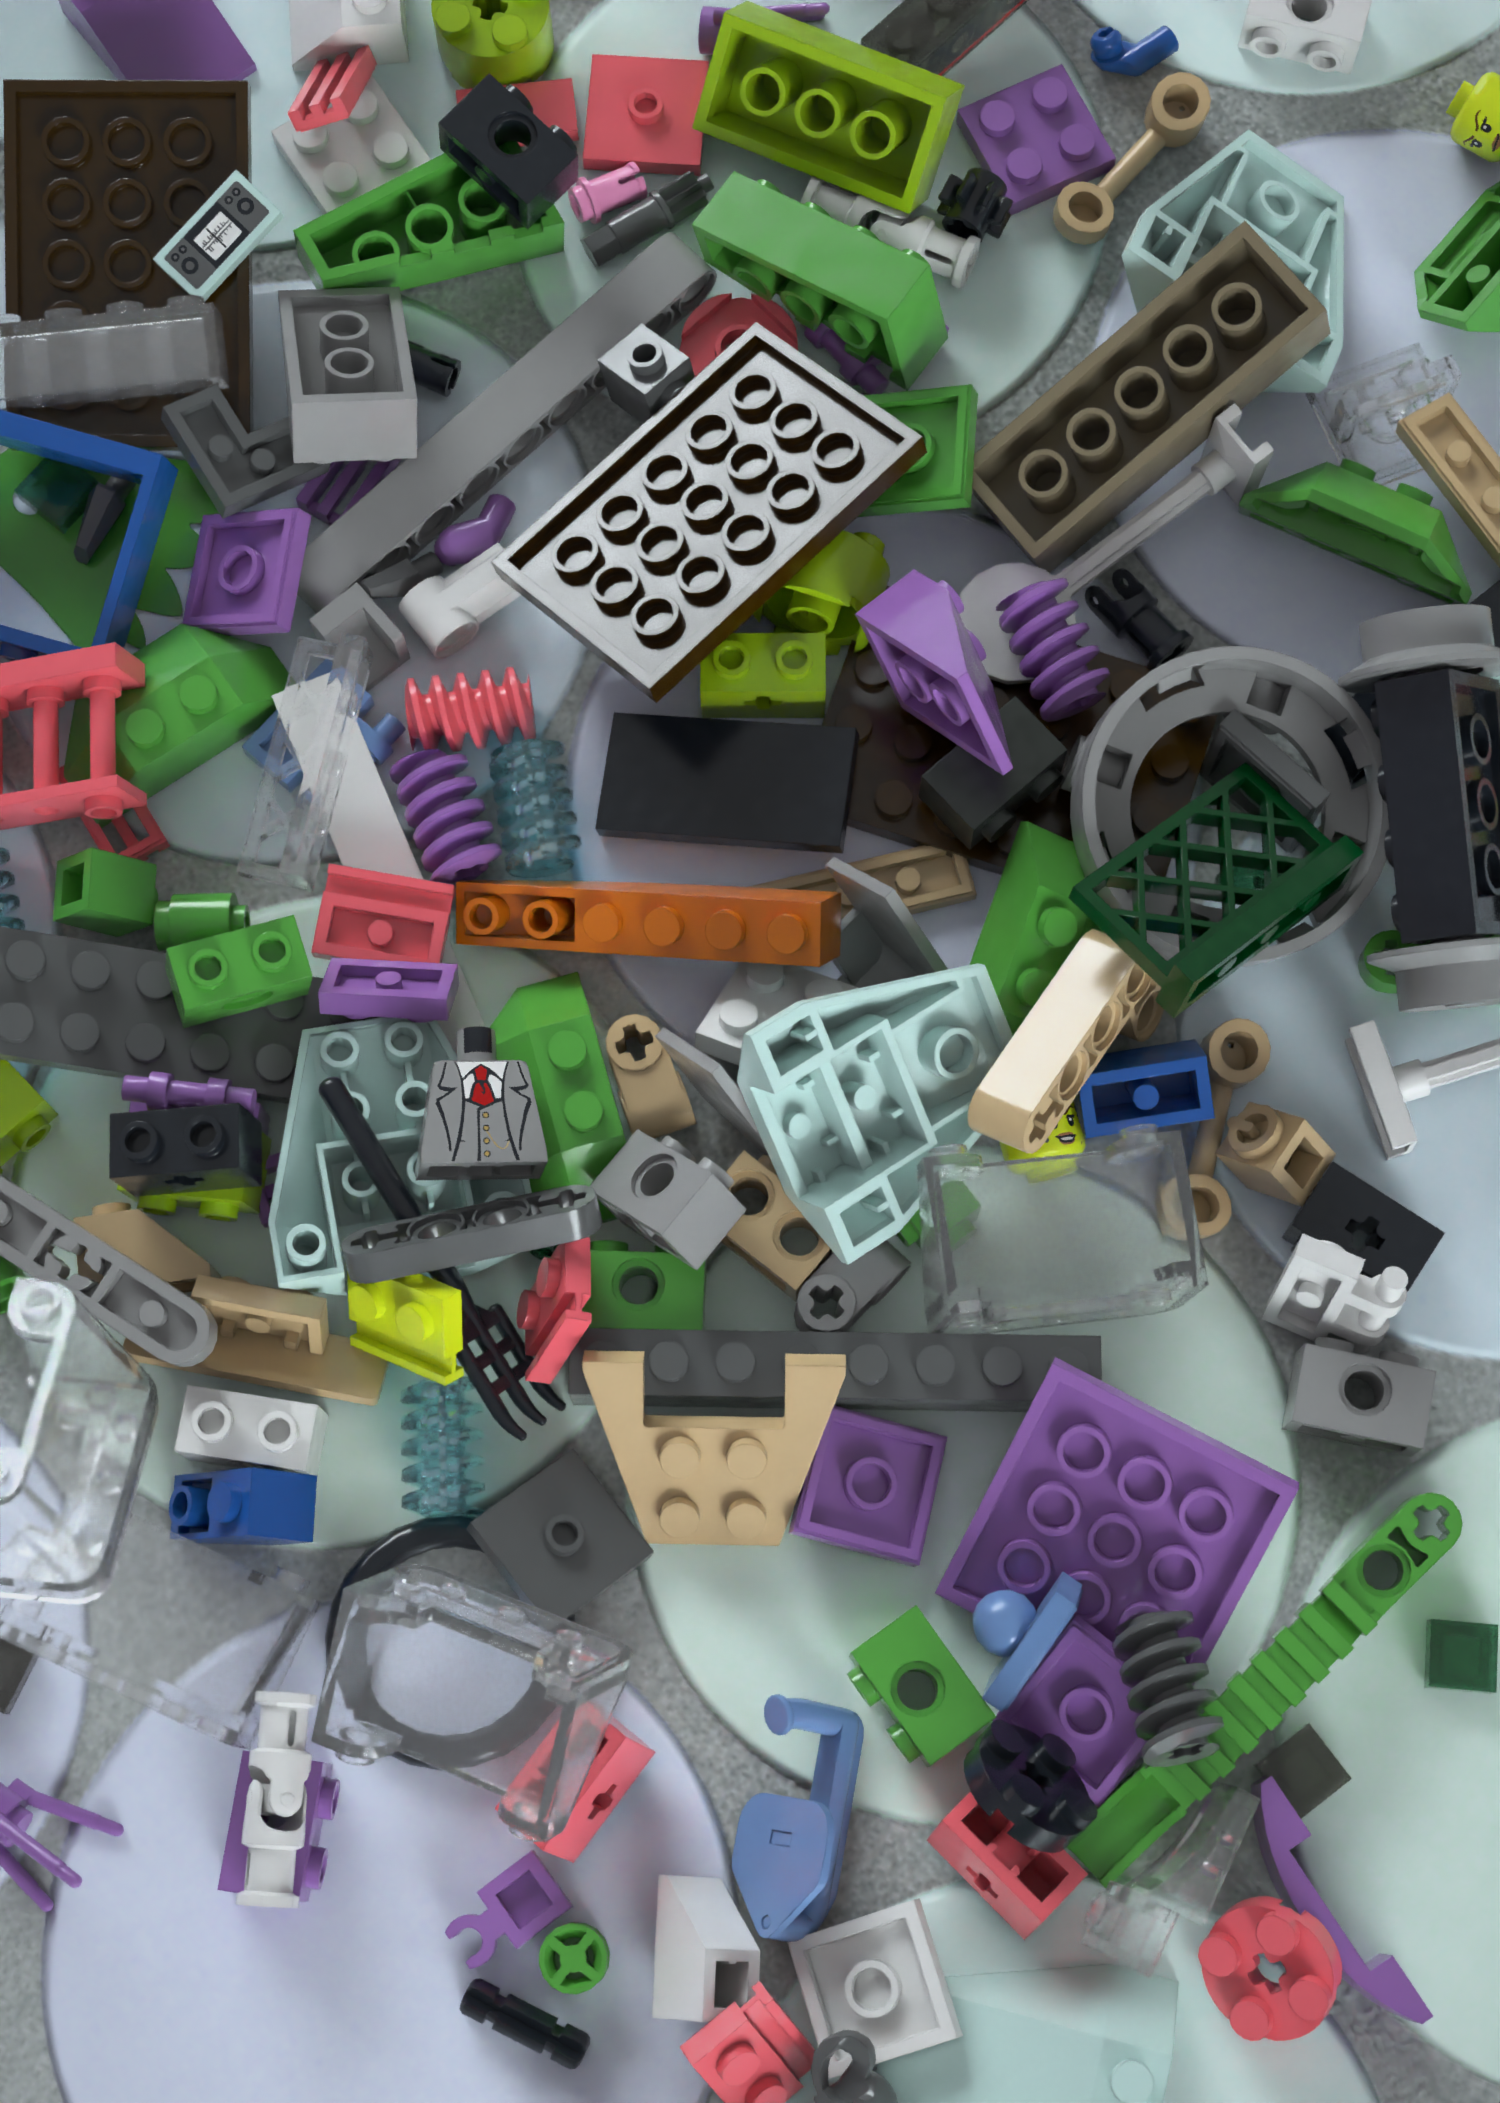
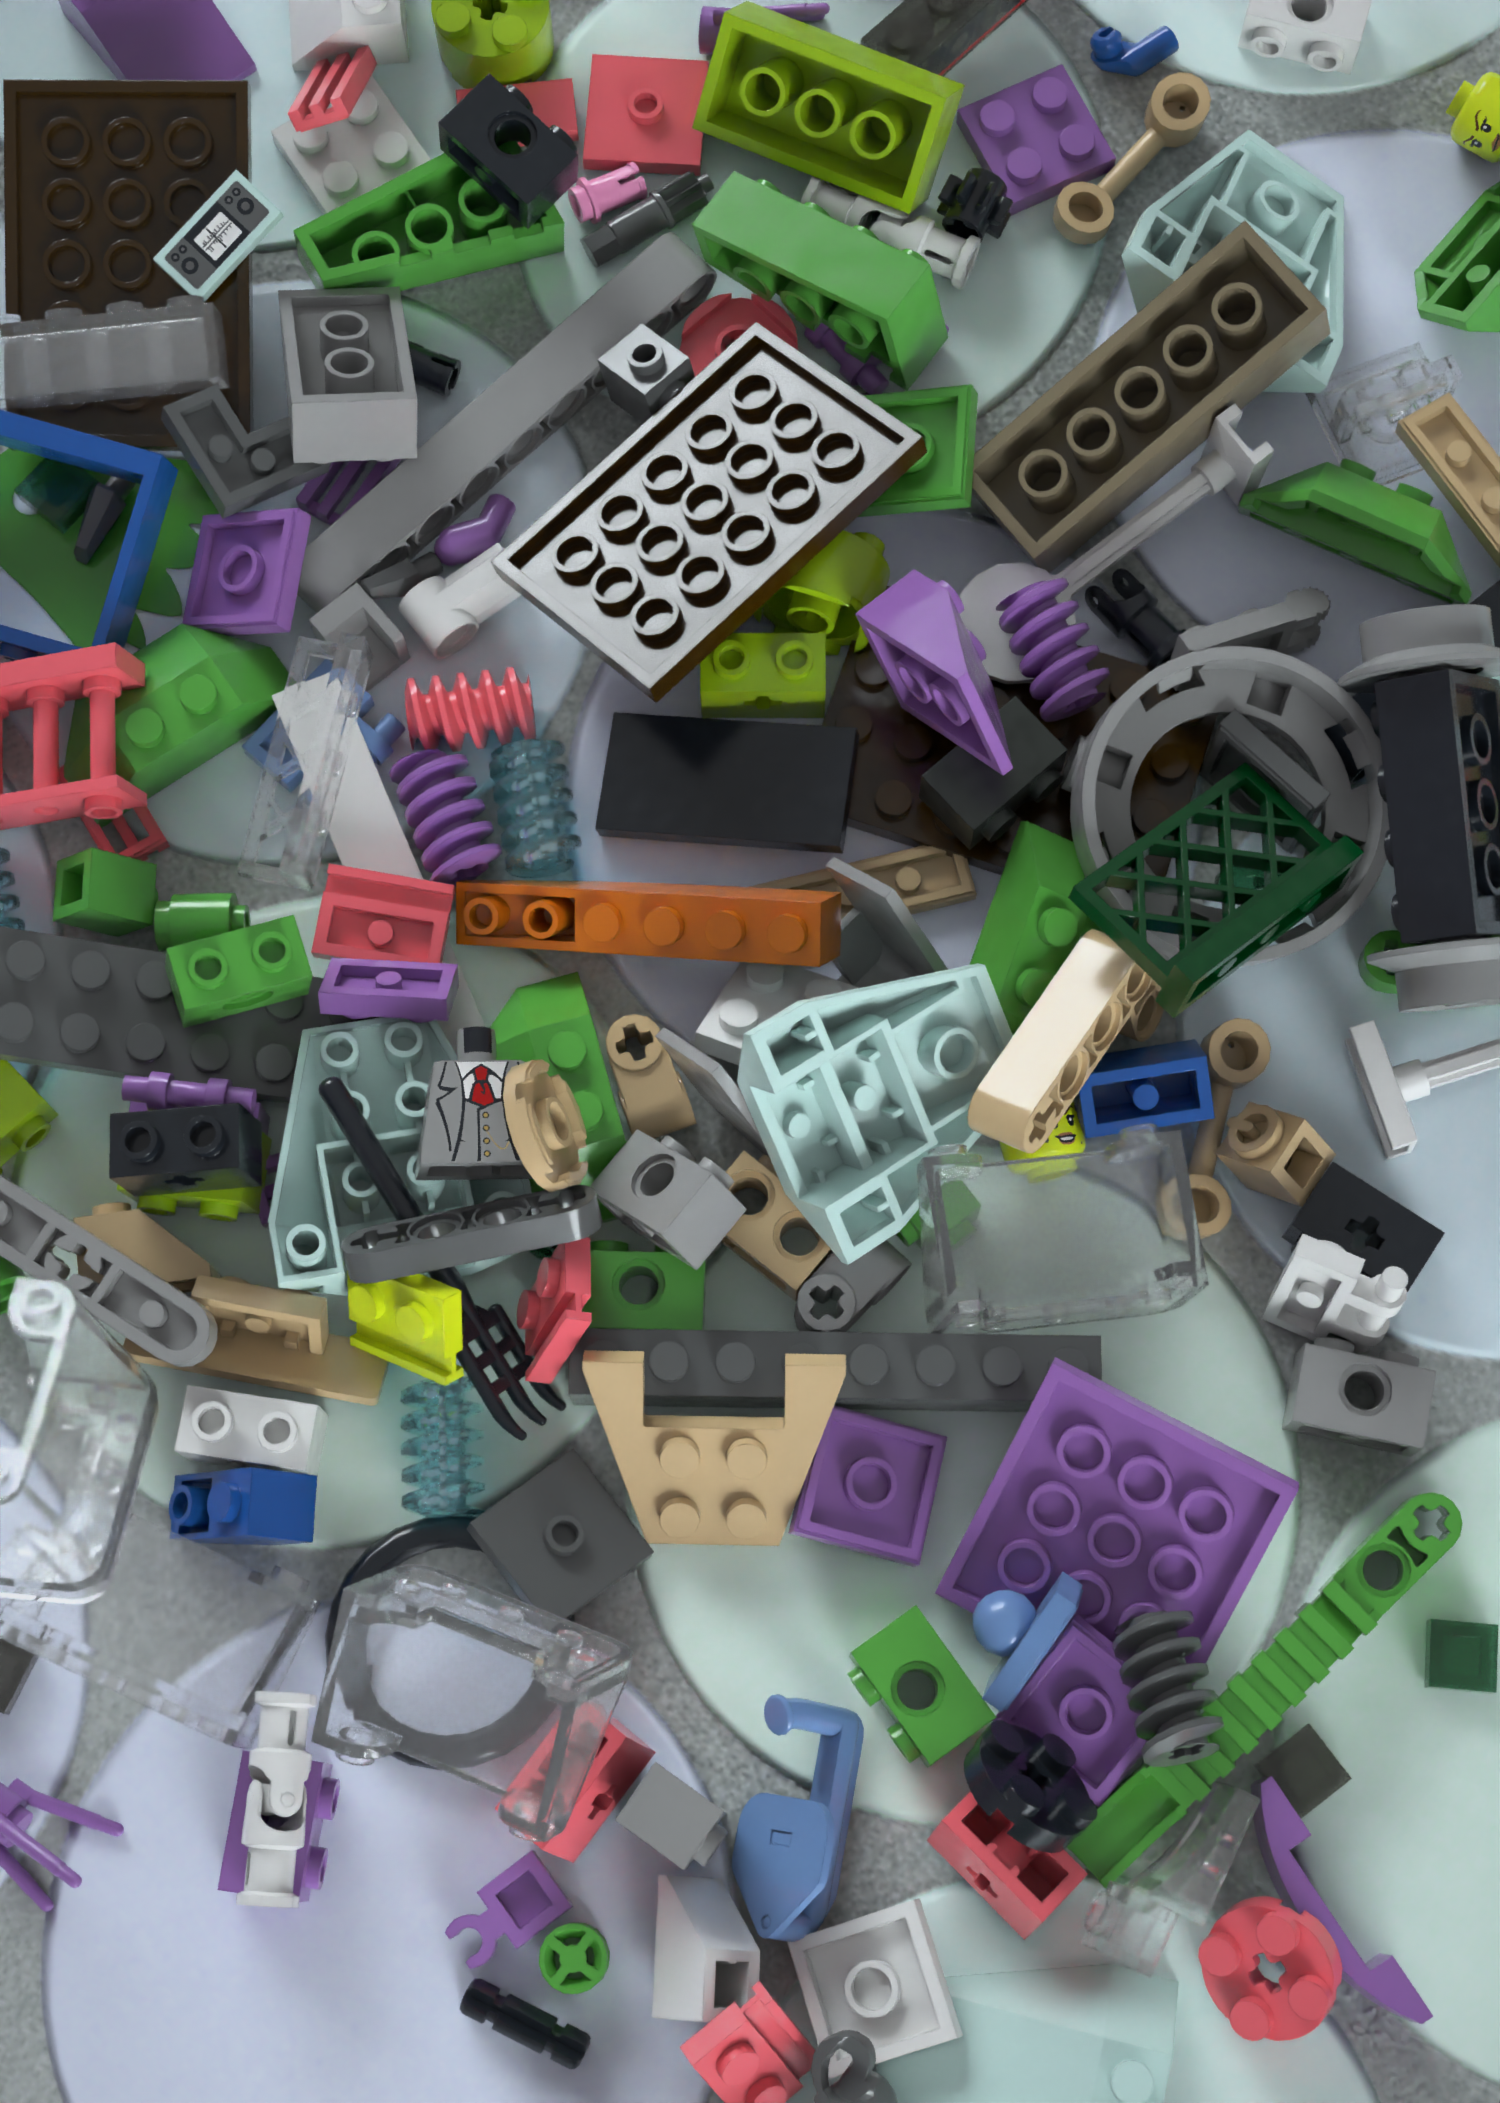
(545, 1125): none -> tan tile
(673, 1818): none -> light grey brick
(1279, 627): none -> light grey hinge

